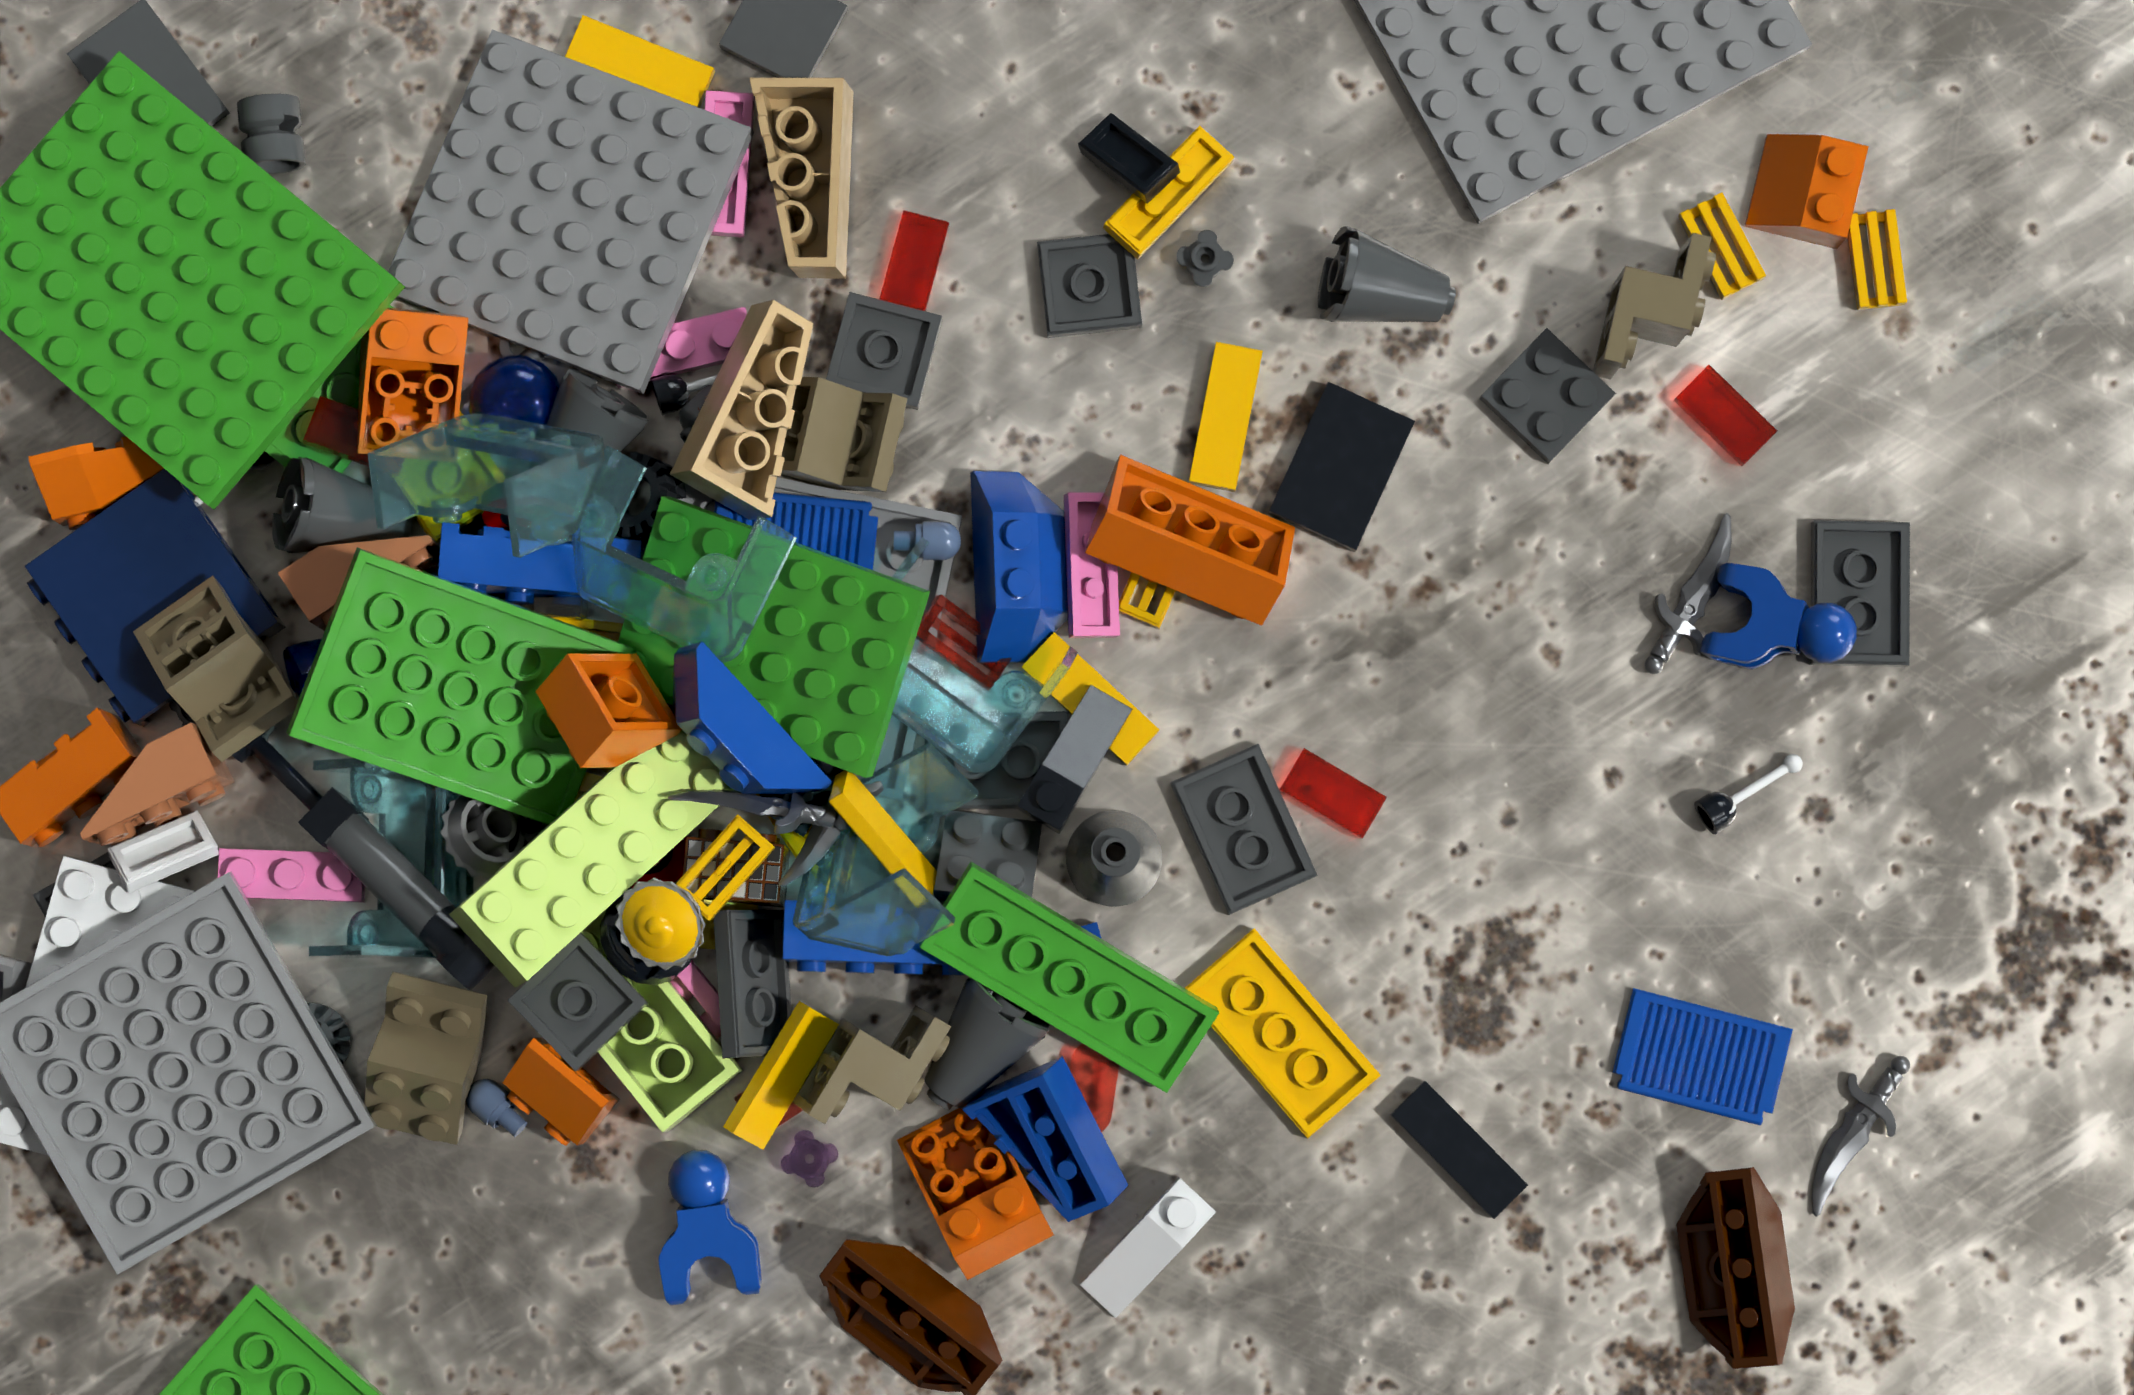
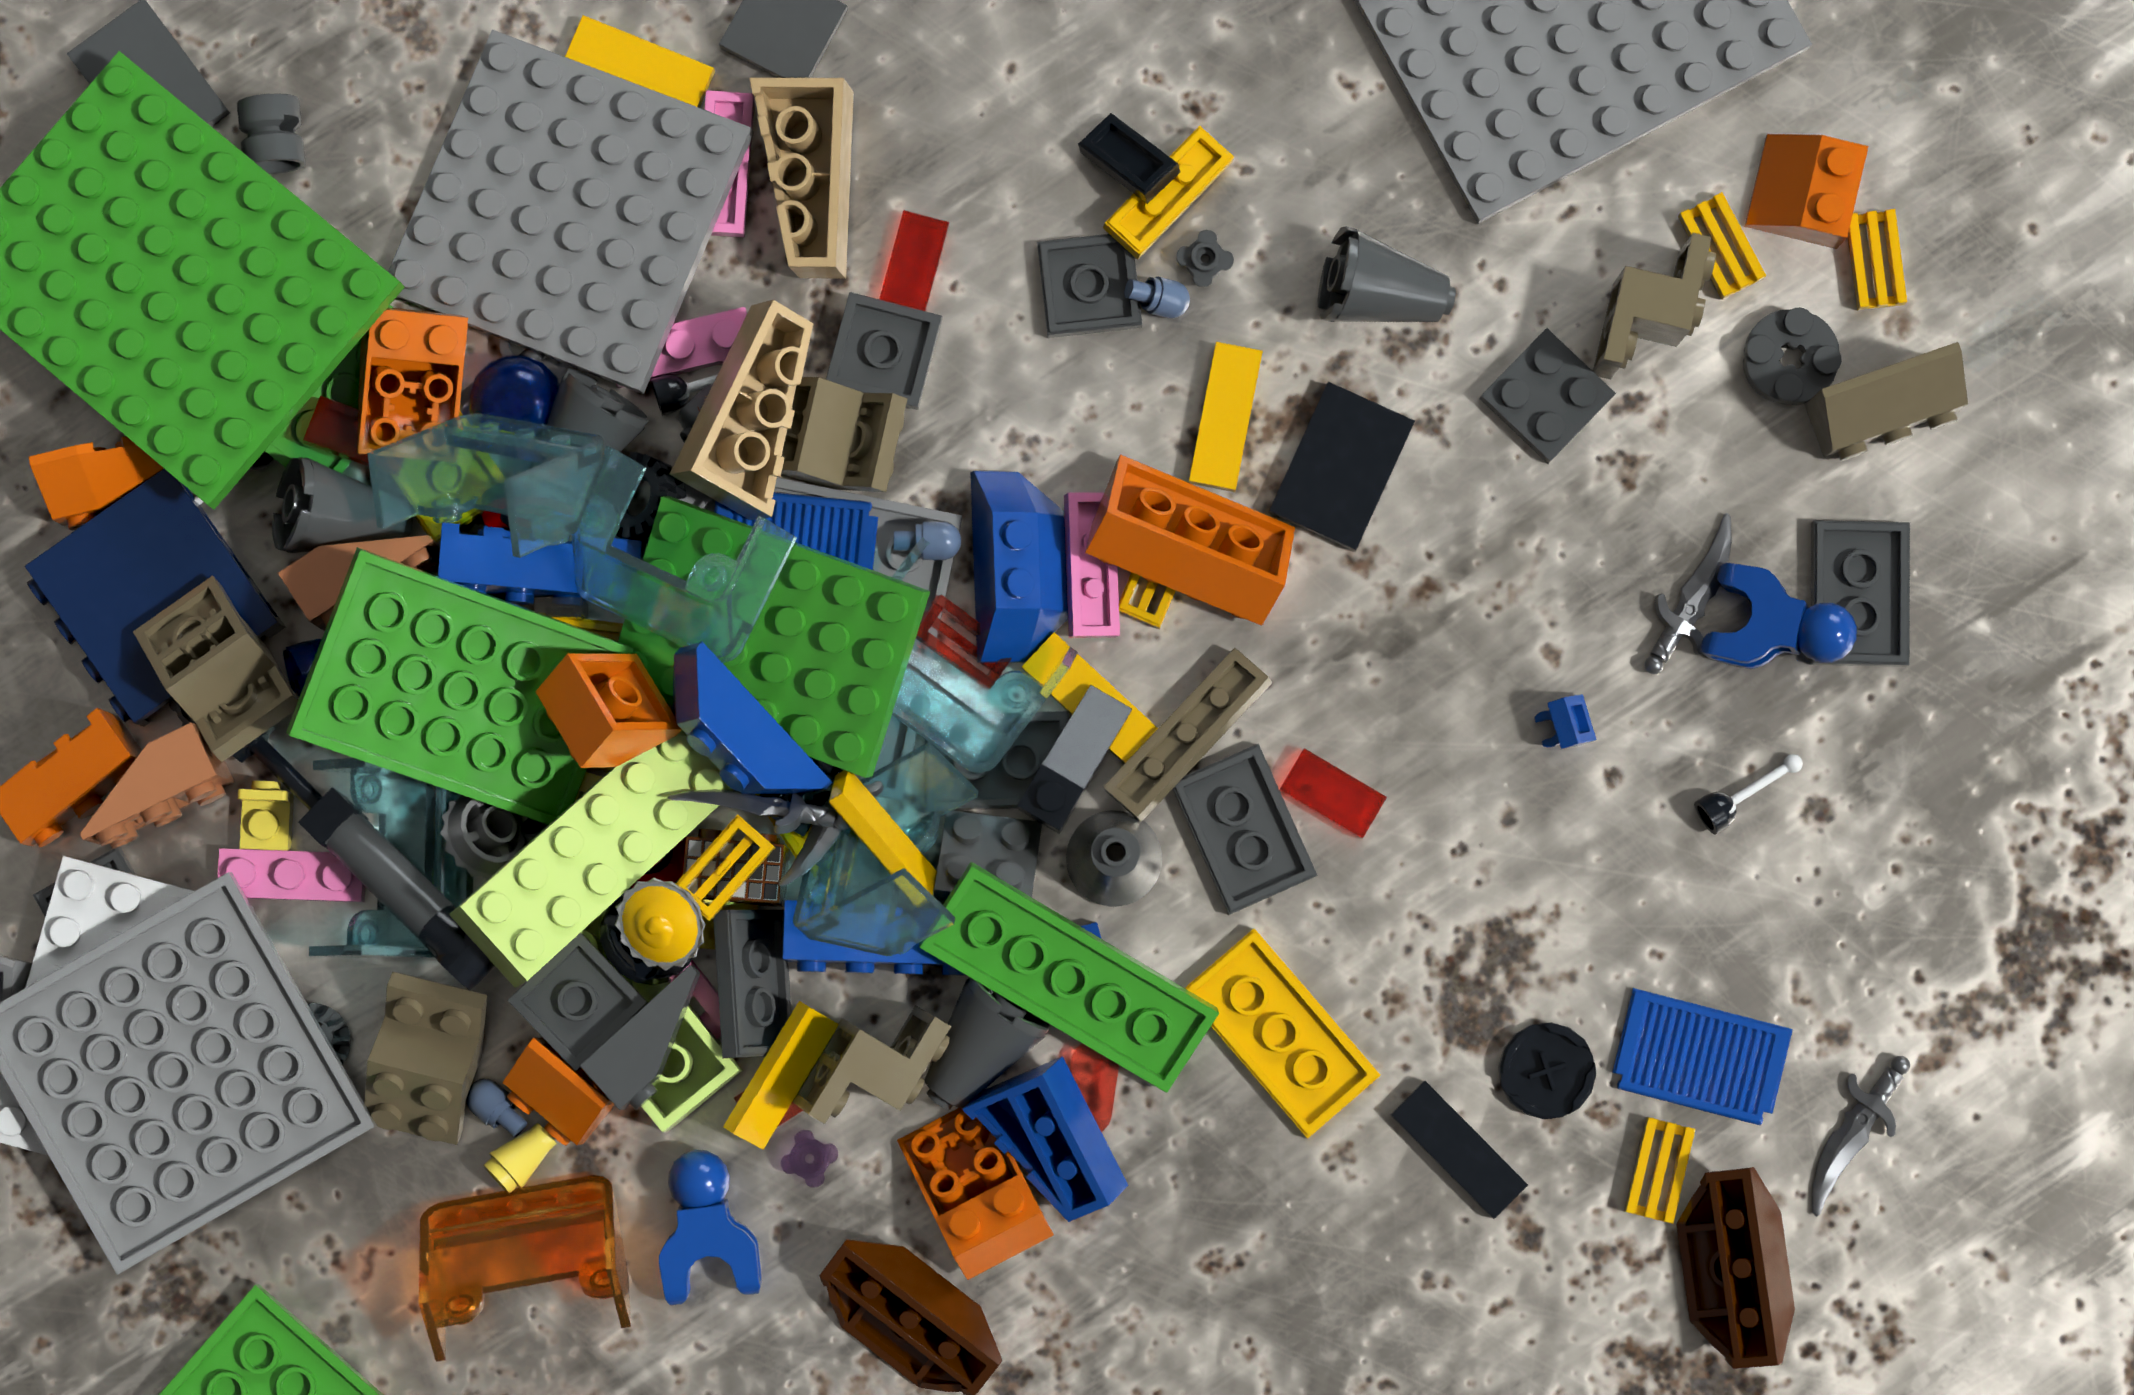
(163, 851): white tile -> none
(266, 817): none -> light yellow bracket
(518, 1242): none -> clear orange windscreen
(519, 1158): none -> light yellow cone
(639, 1049): none -> dark grey slope
(1148, 1247): white slope -> none
(1159, 296): none -> sand blue cylinder
(1187, 734): none -> dark tan plate
(1547, 1070): none -> black tile
(1570, 722): none -> blue tile
(1678, 1174): none -> yellow tile
(1725, 415): clear red tile -> none
(1797, 330): none -> dark grey plate
(1889, 402): none -> dark tan slope

